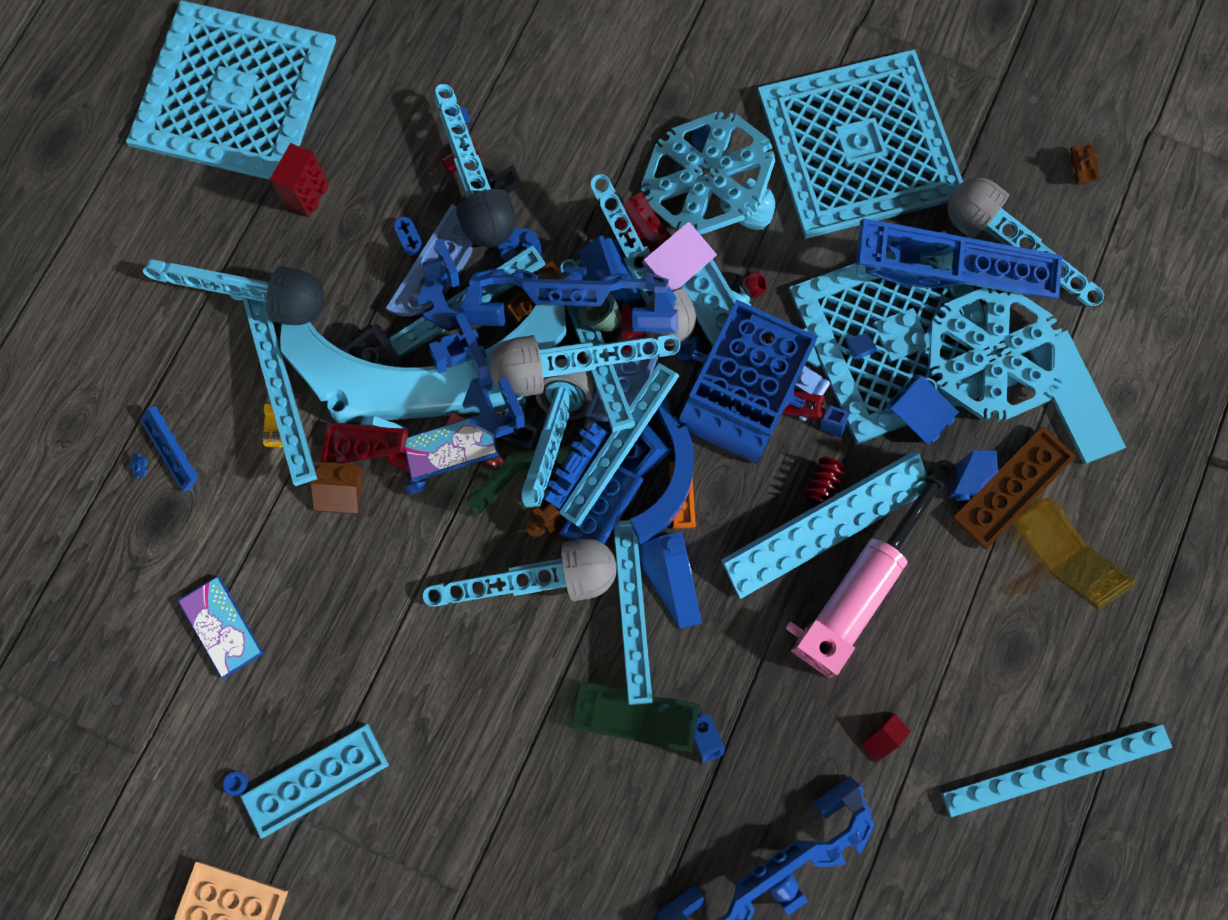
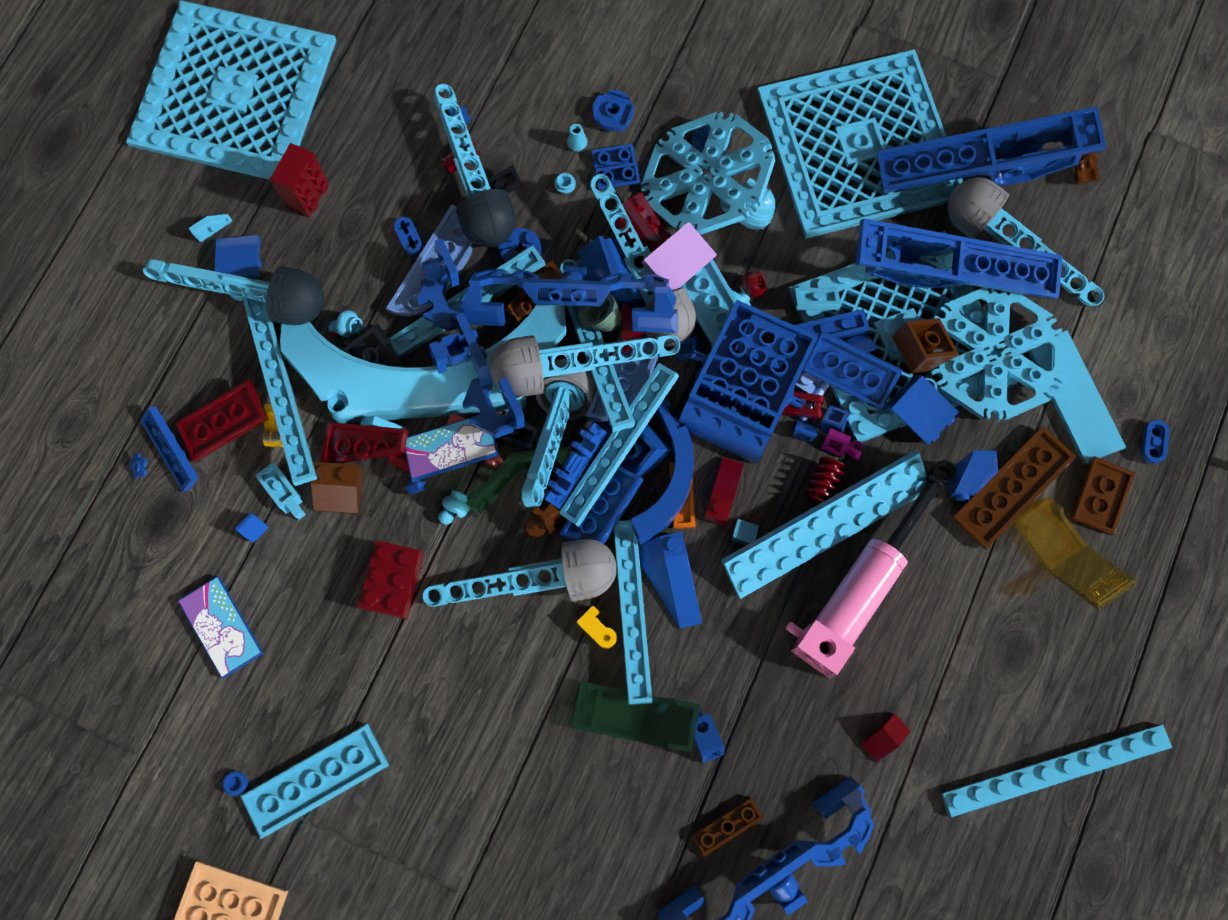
(209, 226): none -> medium azure tile
(221, 421): none -> dark red tile
(238, 256): none -> blue slope
(251, 527): none -> blue slope
(281, 490): none -> medium azure hinge
(346, 325): none -> medium azure animal
(391, 580): none -> dark red brick
(455, 504): none -> medium azure animal
(565, 183): none -> medium azure plate
(576, 139): none -> medium azure cone
(602, 635): none -> yellow leg
(613, 122): none -> blue plate
(617, 164): none -> blue slope
(713, 834): none -> reddish brown tile
(724, 492): none -> dark red slope
(744, 532): none -> medium azure slope
(805, 431): none -> blue slope
(817, 299): none -> medium azure plate
(839, 325): none -> blue plate
(840, 443): none -> magenta plate
(852, 370): none -> blue tile
(924, 344): none -> reddish brown slope
(976, 151): none -> blue piece
(1102, 495): none -> reddish brown tile
(1157, 444): none -> blue plate

